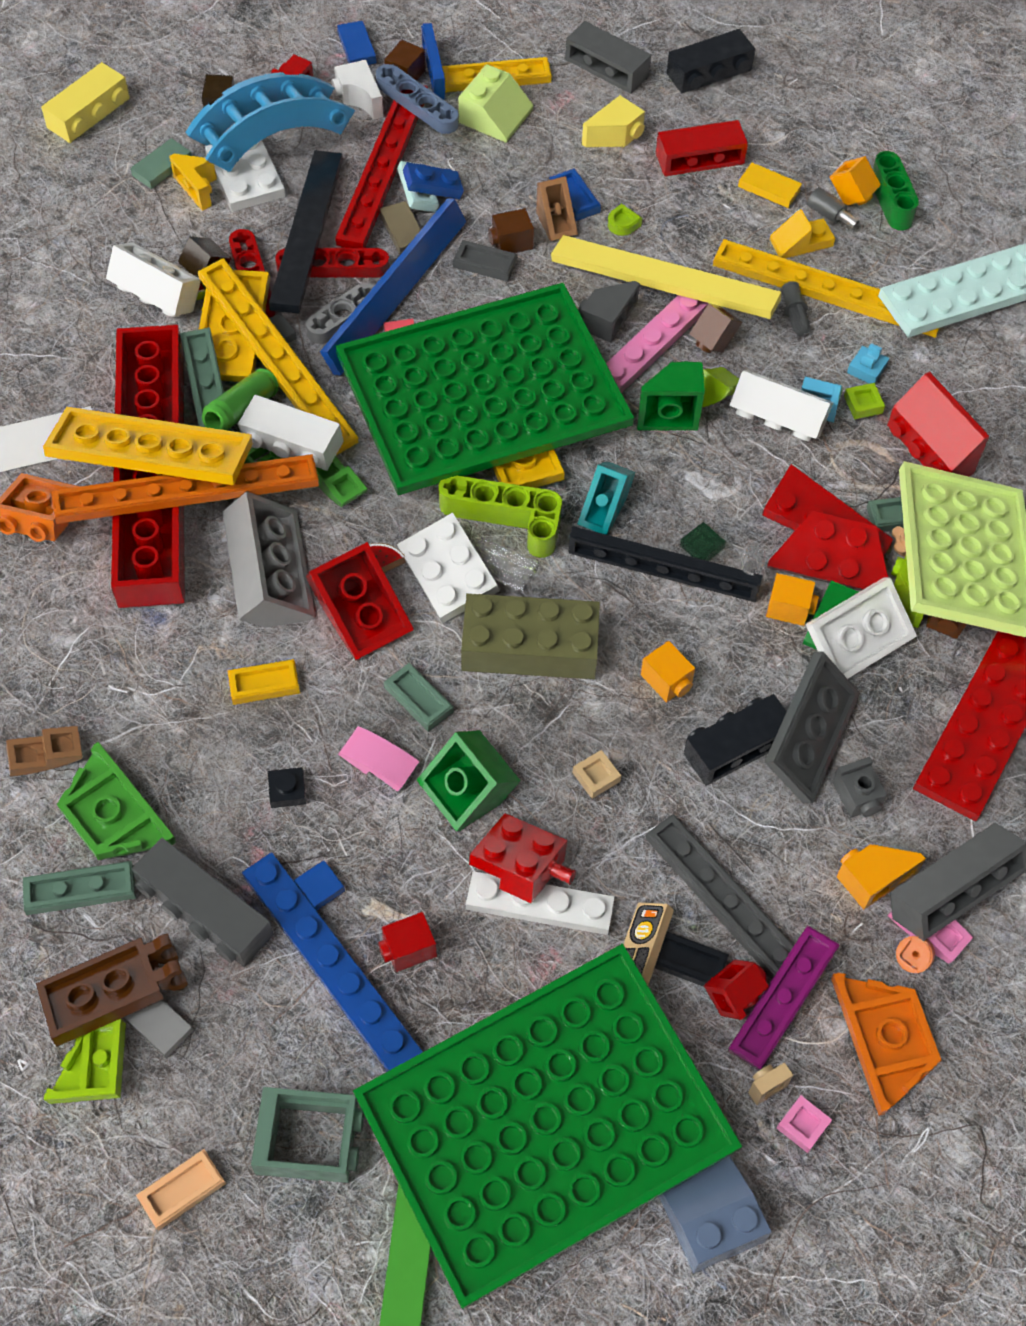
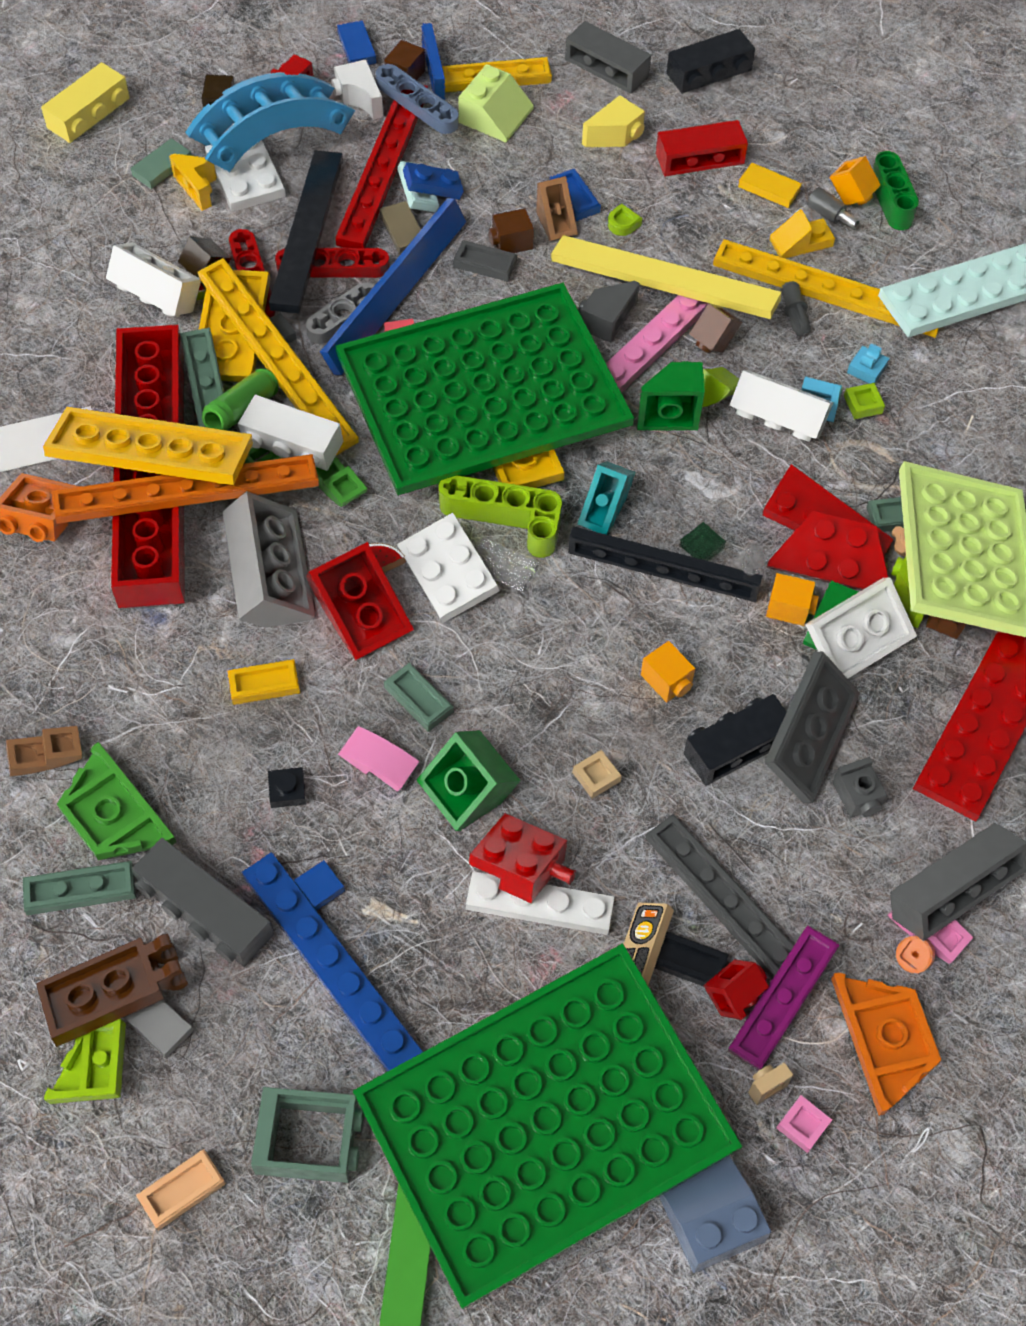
(407, 942): red brick -> none
(530, 636): olive brick -> none
(877, 871): light orange slope -> none
(937, 428): slope -> none

